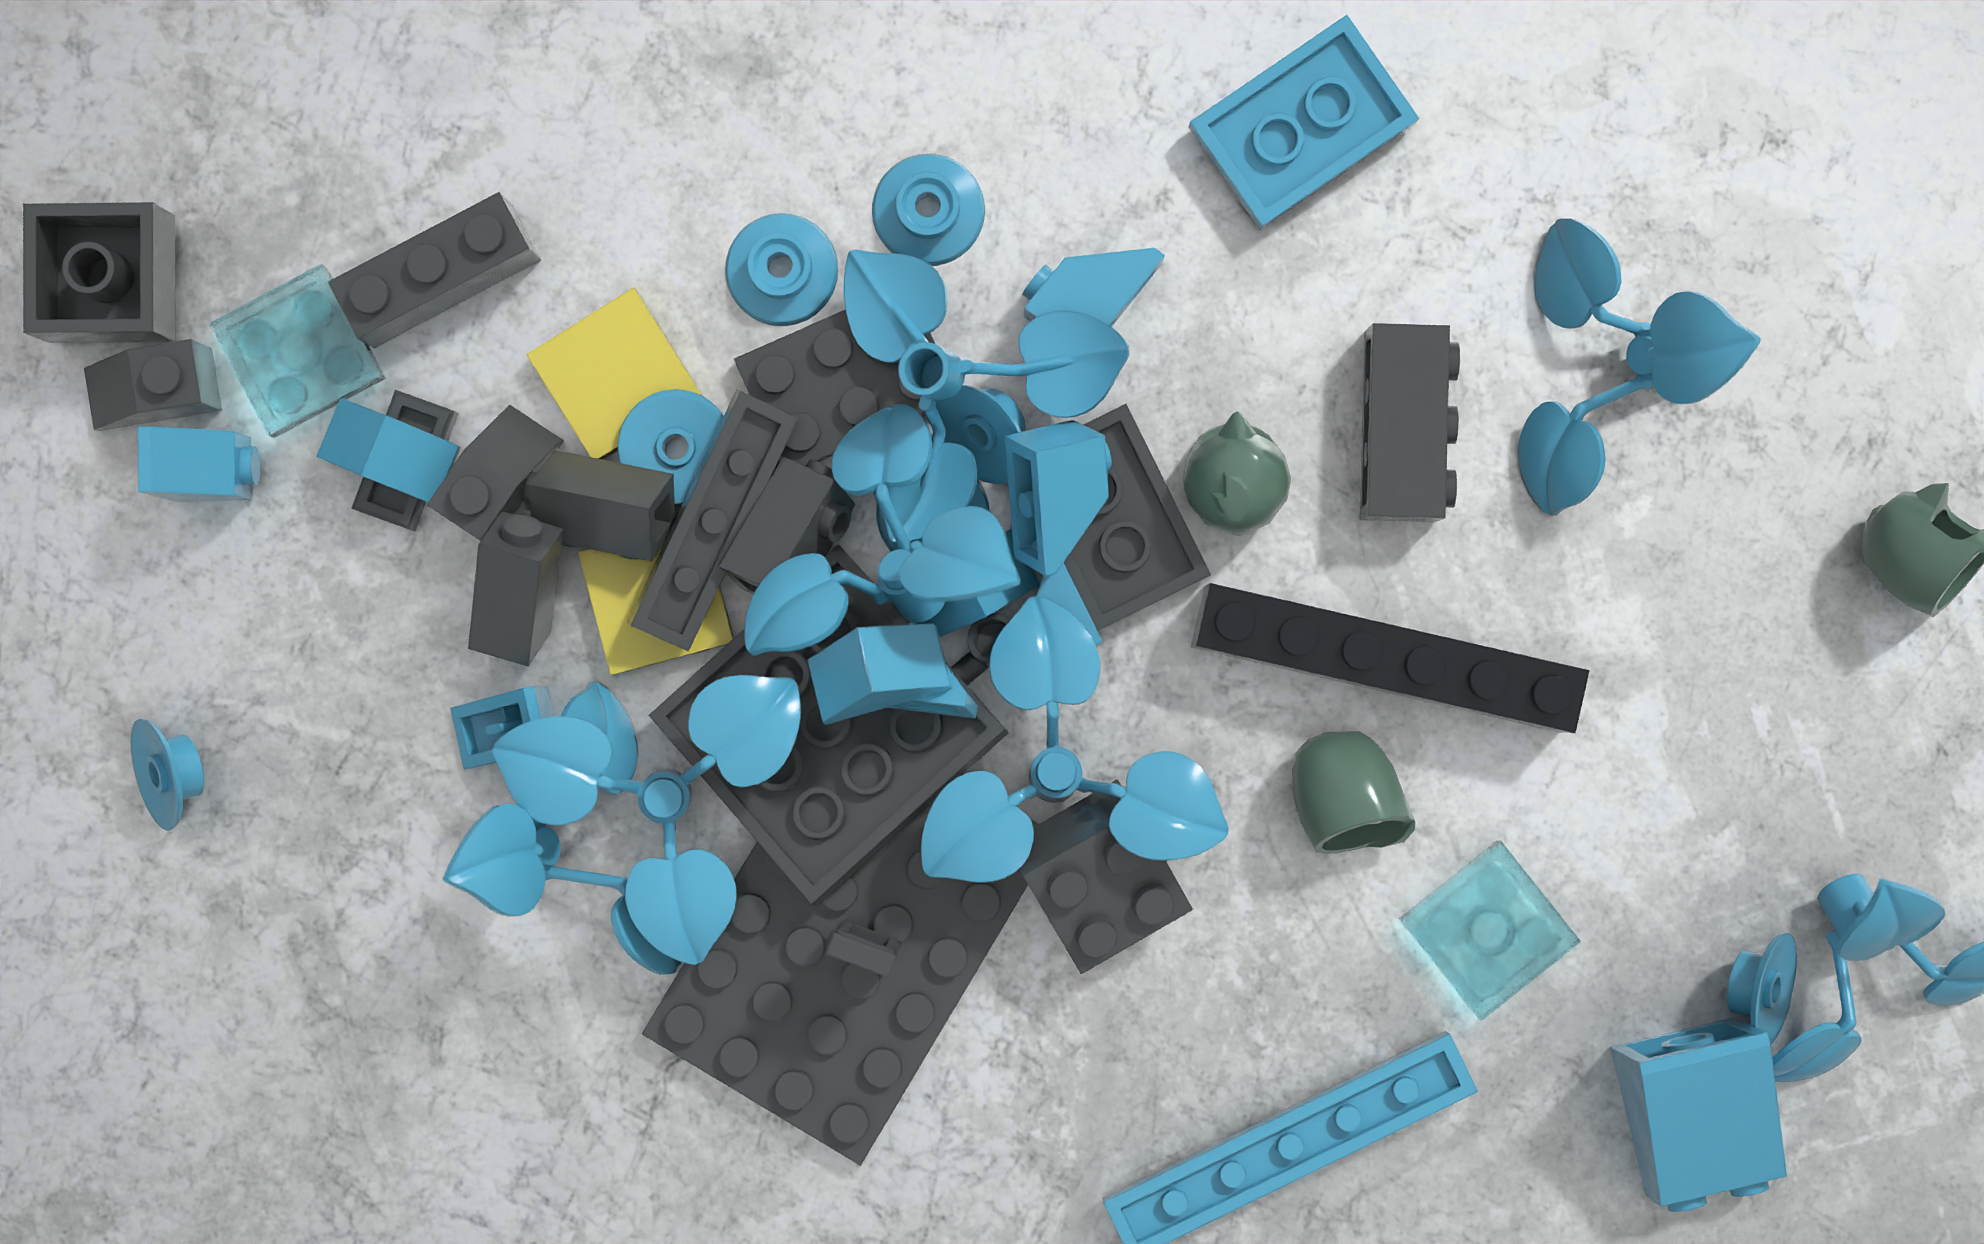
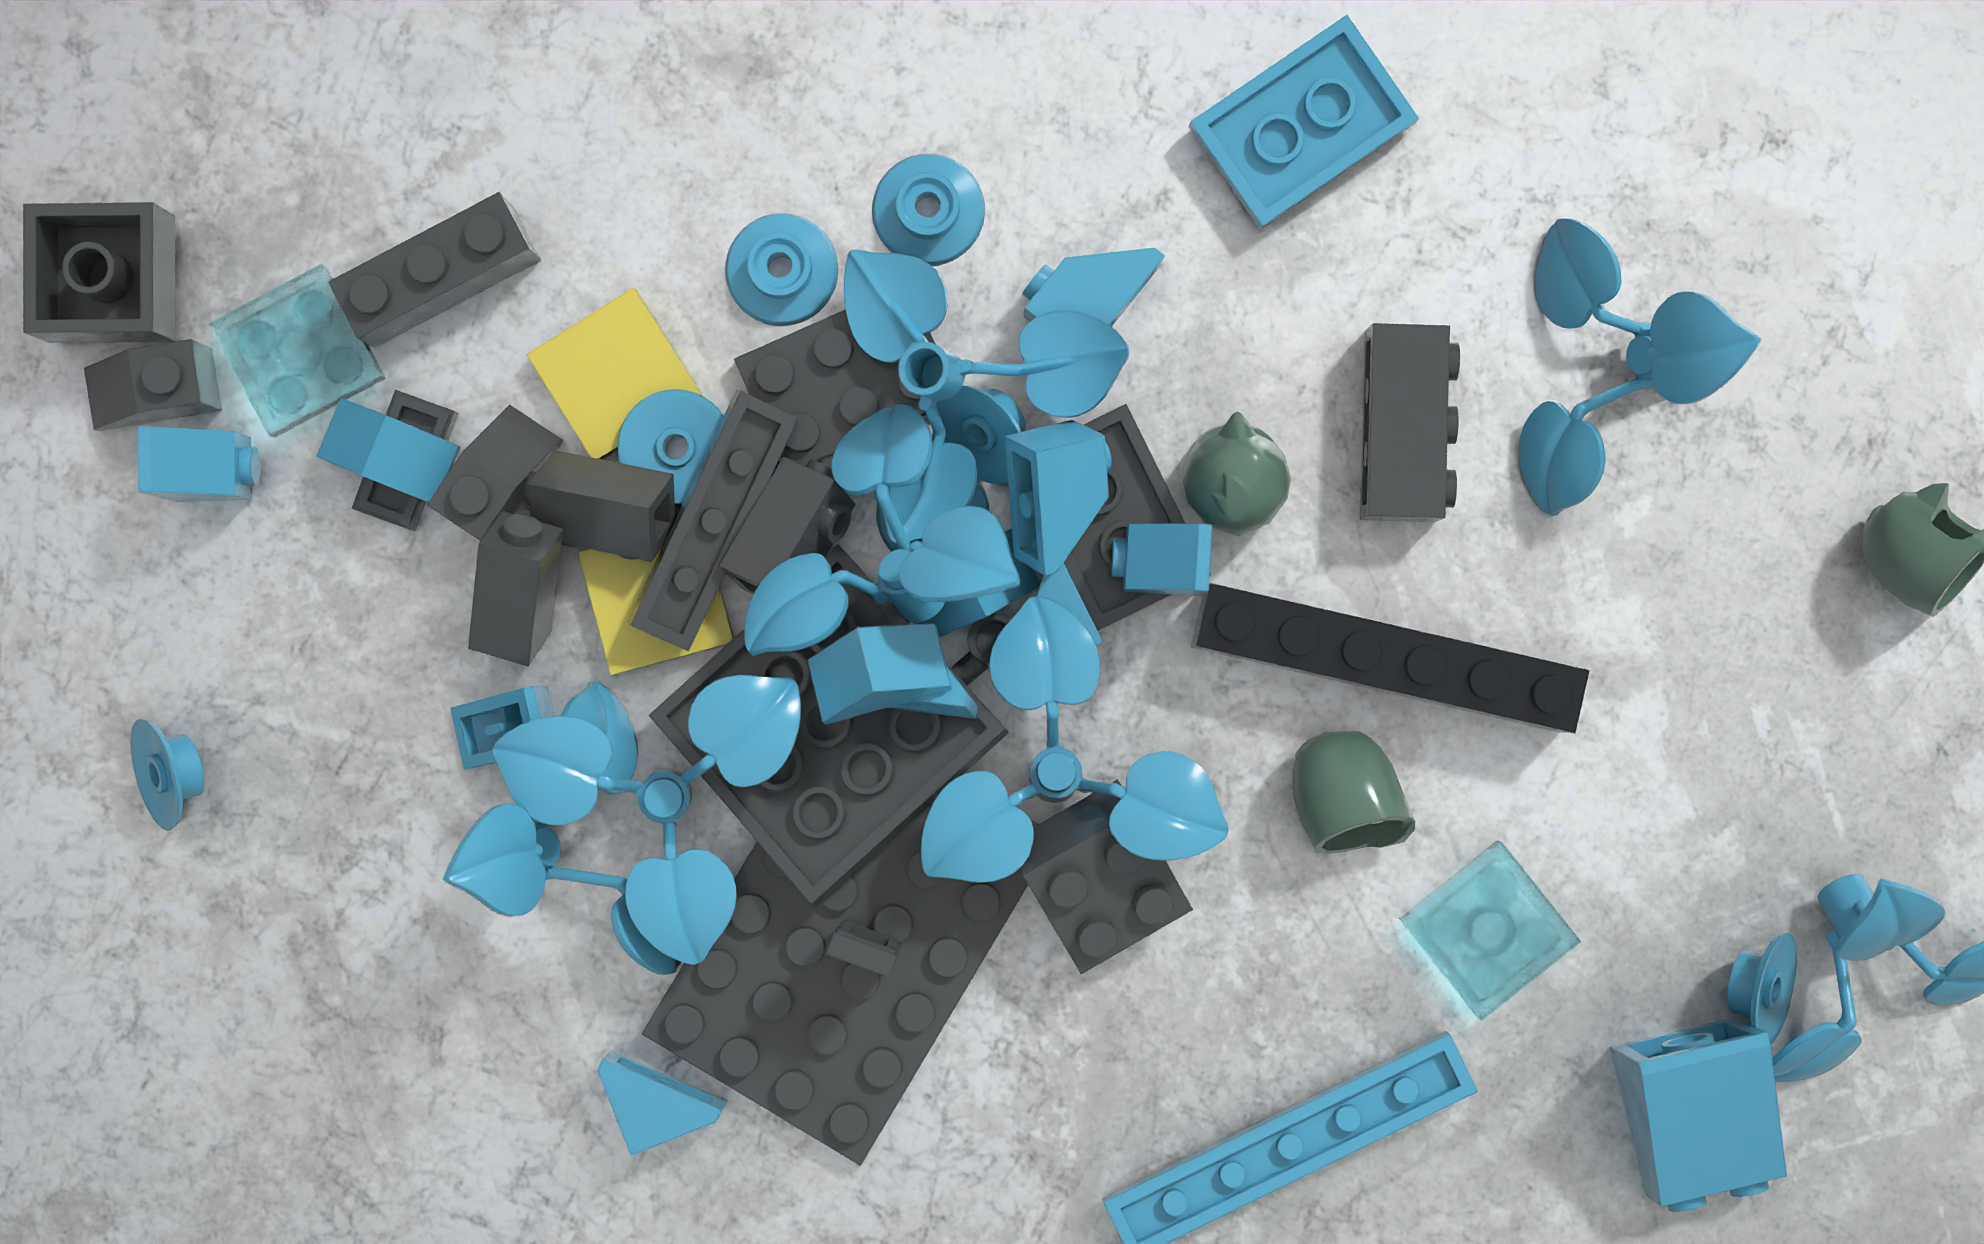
(653, 1104): none -> medium azure slope
(1163, 558): none -> medium azure slope

